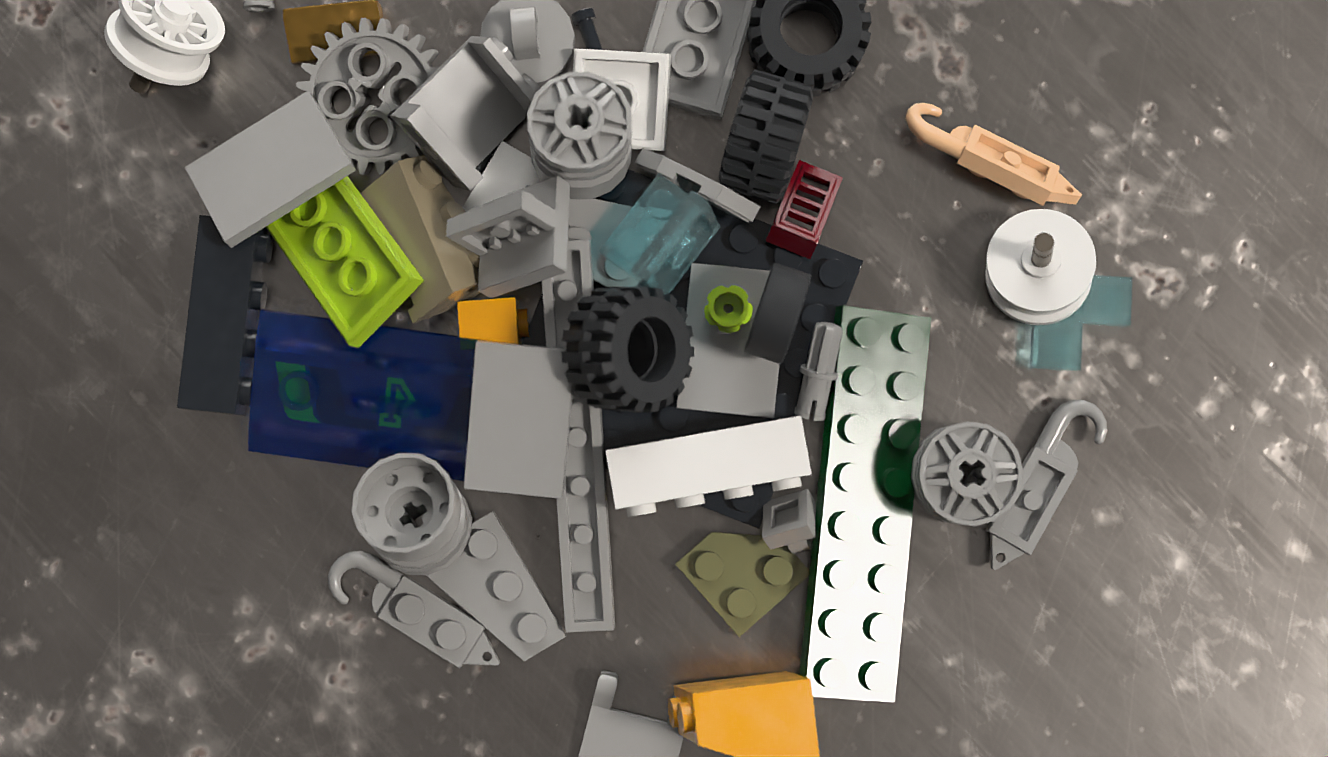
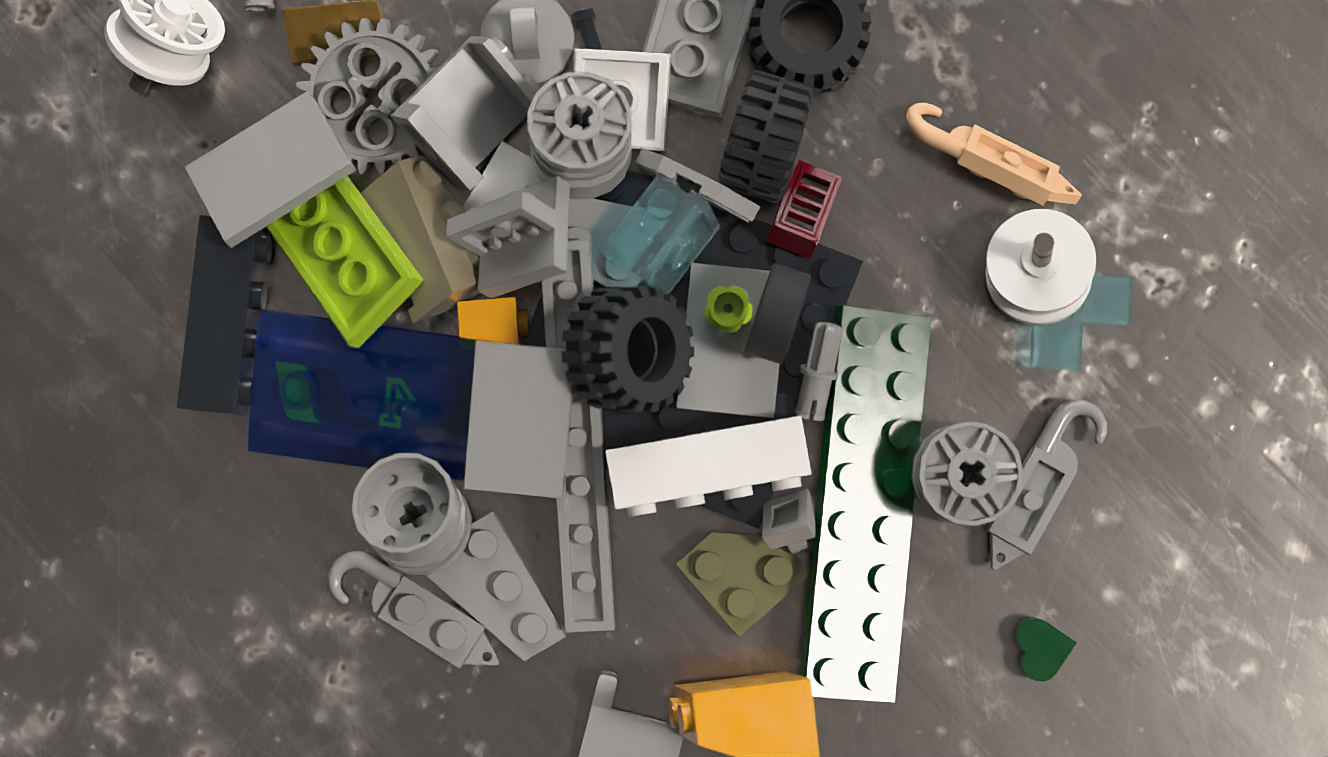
(1042, 648): none -> dark green tile

